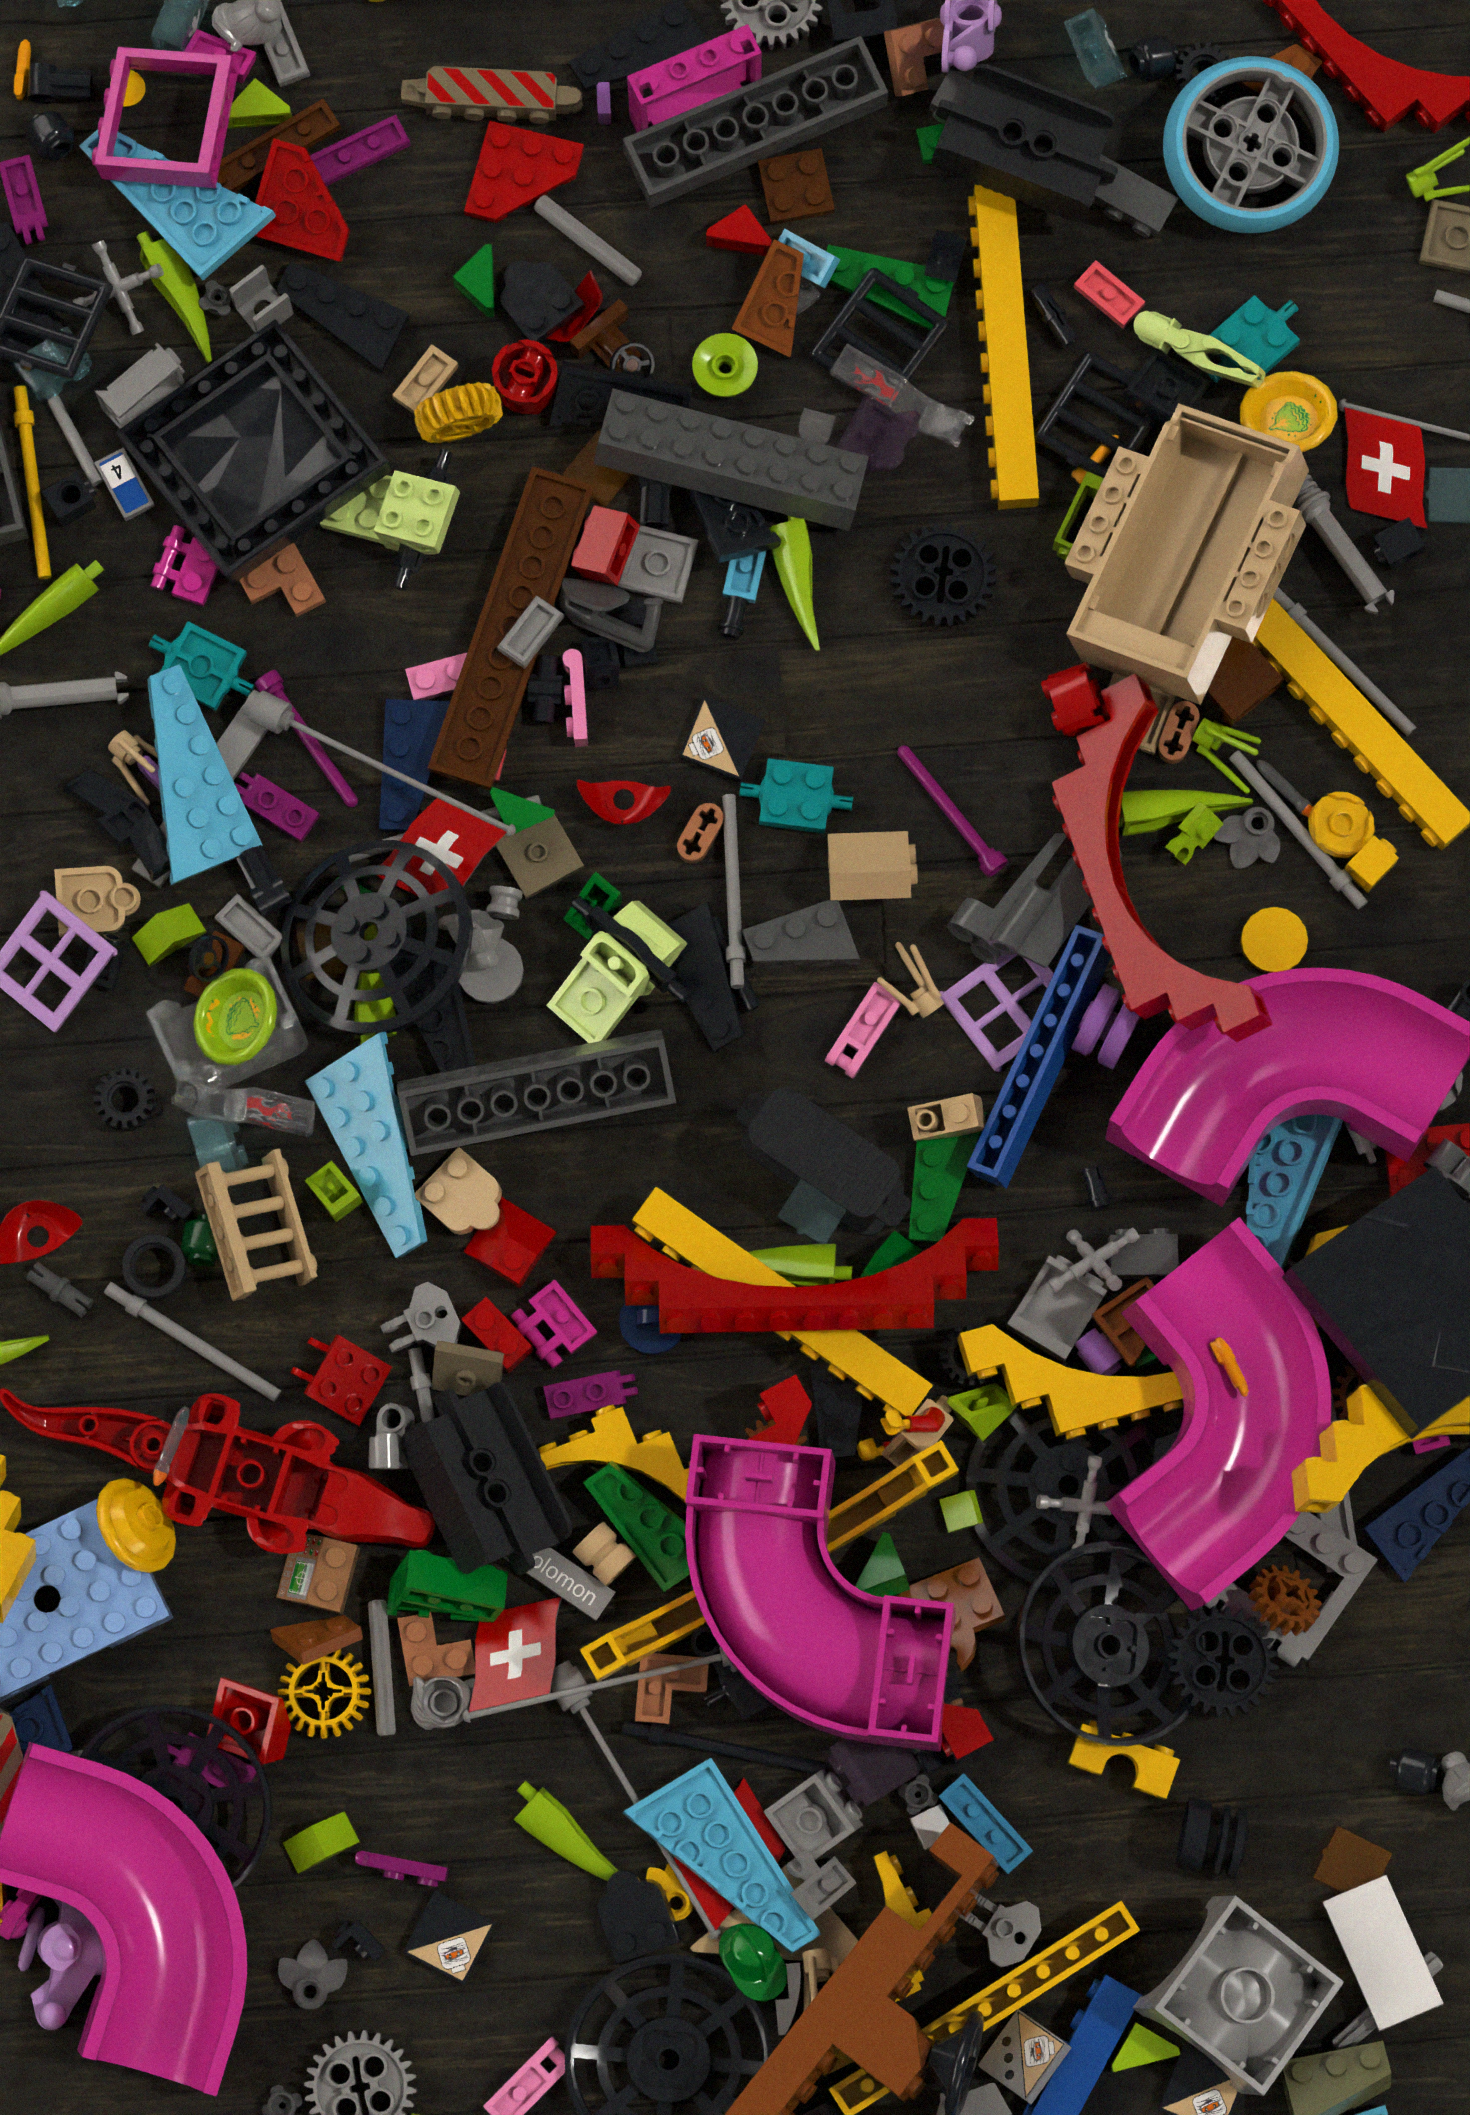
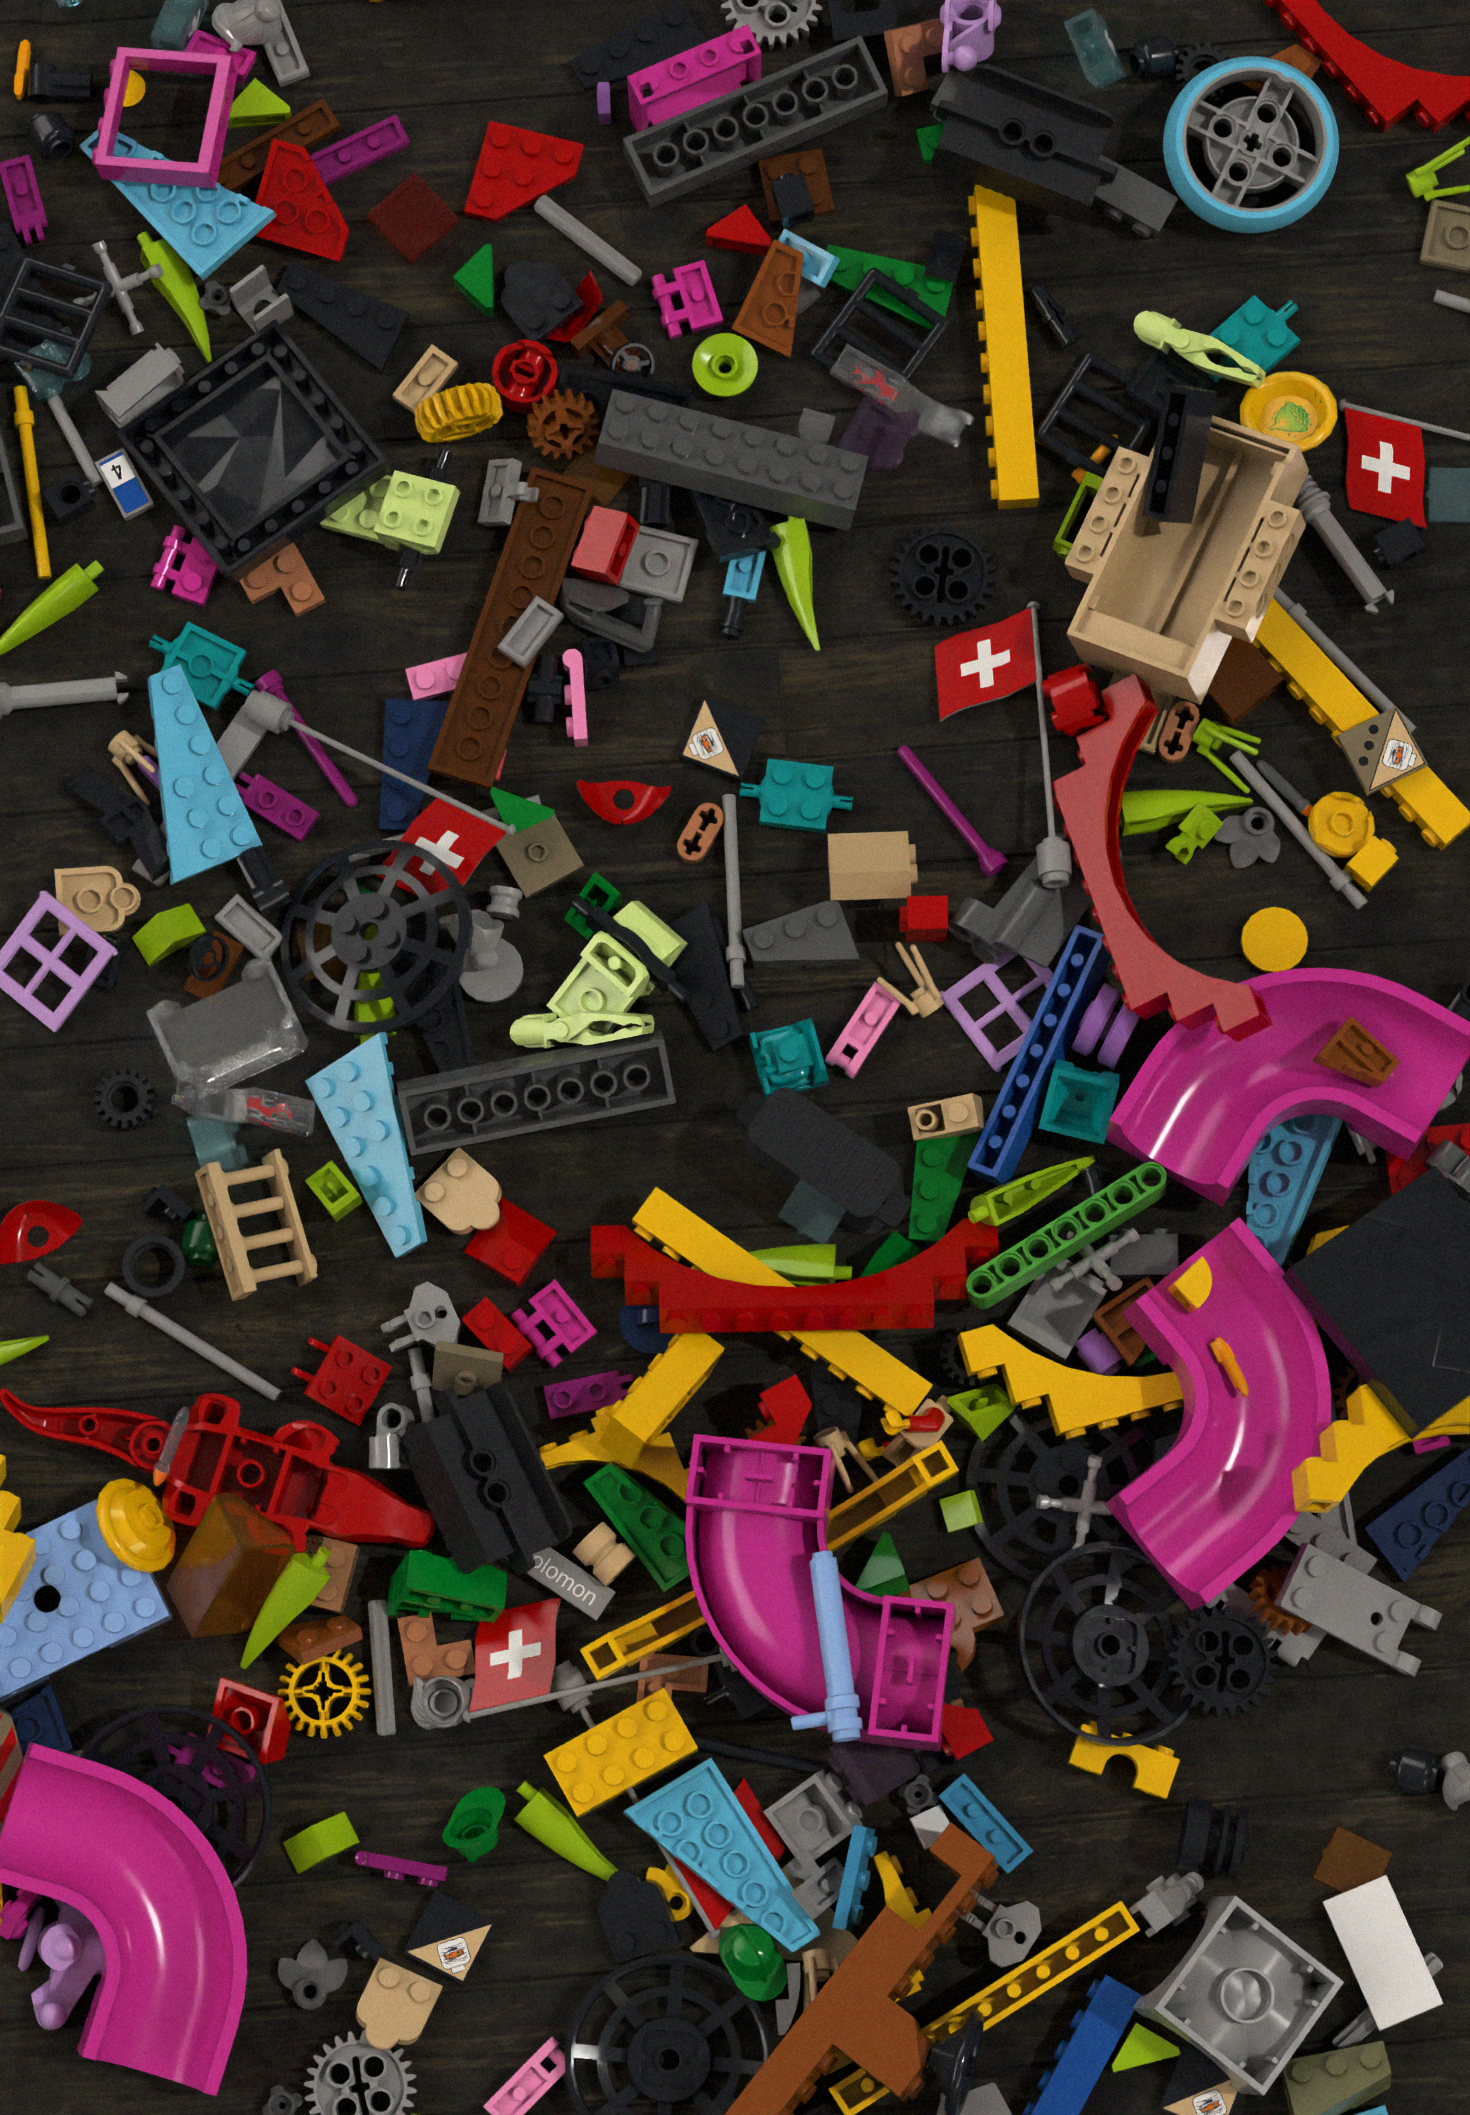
(228, 1568): none -> clear orange windscreen
(235, 1016): lime piece -> none
(290, 1595): none -> lime piece
(395, 2005): none -> tan plate
(413, 218): none -> clear red plate
(475, 1823): none -> green piece
(491, 93): dark tan hinge -> none
(502, 490): none -> light grey plate
(548, 1030): none -> yellowish green arm
(551, 436): none -> dark orange gear
(621, 1752): none -> yellow brick
(659, 1395): none -> yellow brick
(696, 295): none -> dark pink plate
(788, 1058): none -> teal brick
(792, 199): none -> black brick
(834, 1439): none -> tan plant
(841, 1700): none -> light blue cylinder
(855, 1878): none -> dark azure plate
(924, 918): none -> red brick
(991, 666): none -> flag
(1024, 1192): none -> lime piece
(1024, 2056): tile -> none
(1060, 1249): none -> bright green beam
(1079, 1102): none -> teal brick
(1109, 294): coral plate -> none
(1168, 1900): none -> light grey hinge
(1179, 453): none -> black brick
(1193, 1285): none -> yellow brick
(1342, 1602): none -> light grey hinge
(1357, 1054): none -> dark orange wing
(1381, 751): none -> tile

